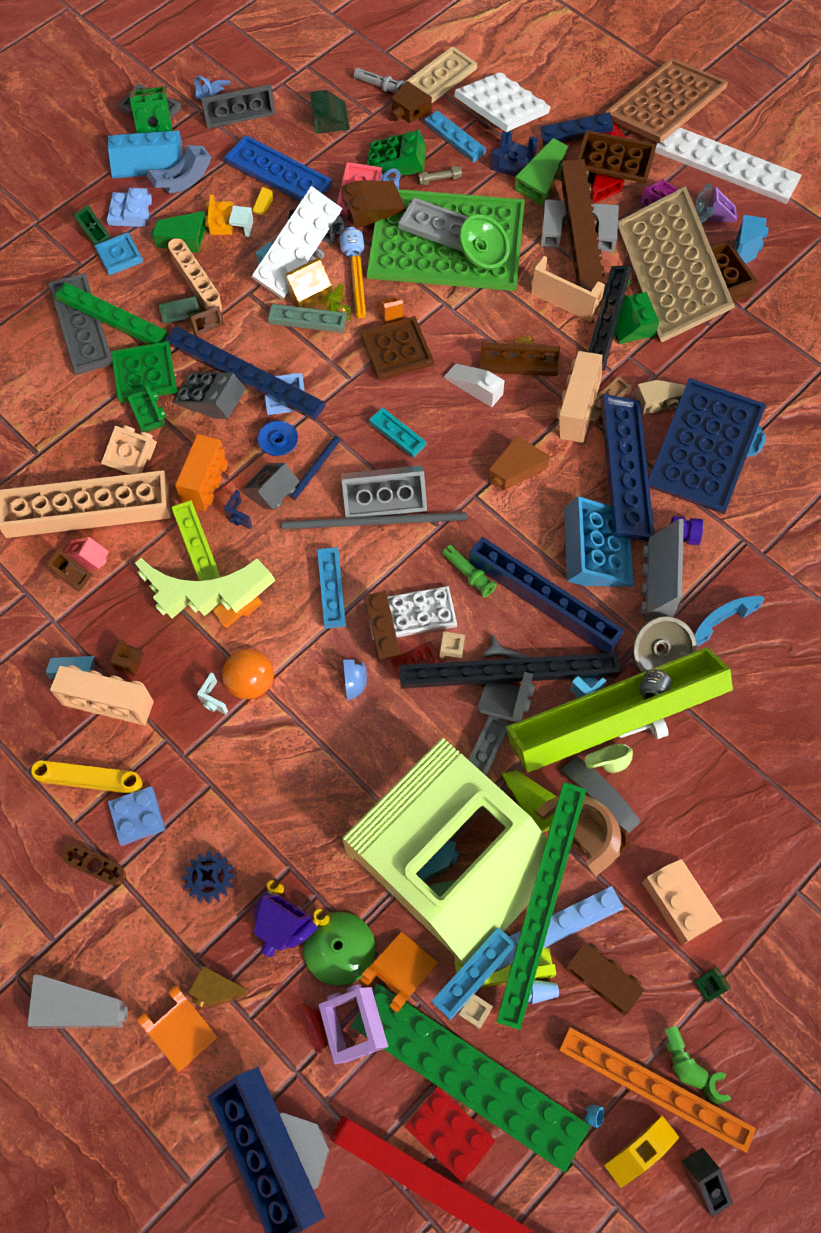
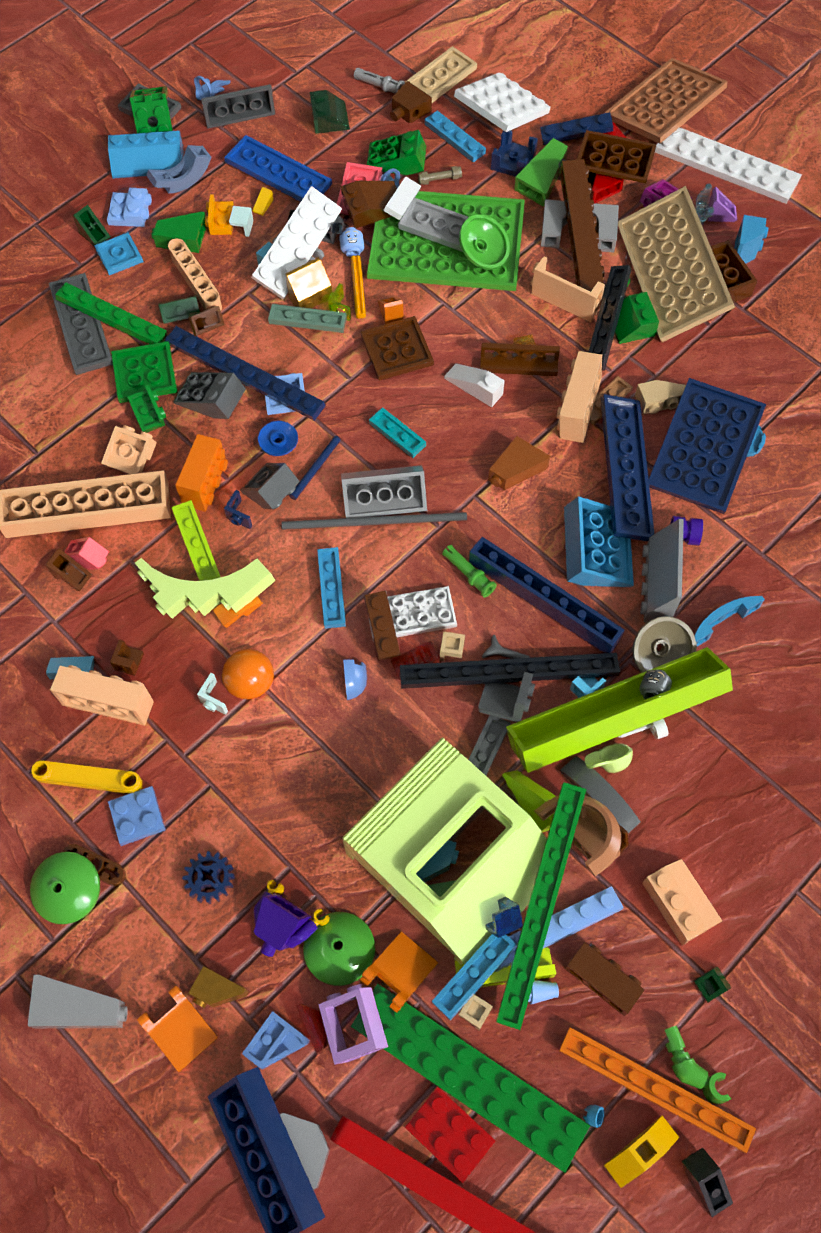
(78, 892): none -> bright green dish
(274, 1042): none -> medium blue wing
(402, 198): none -> white tile
(506, 919): none -> clear blue panel

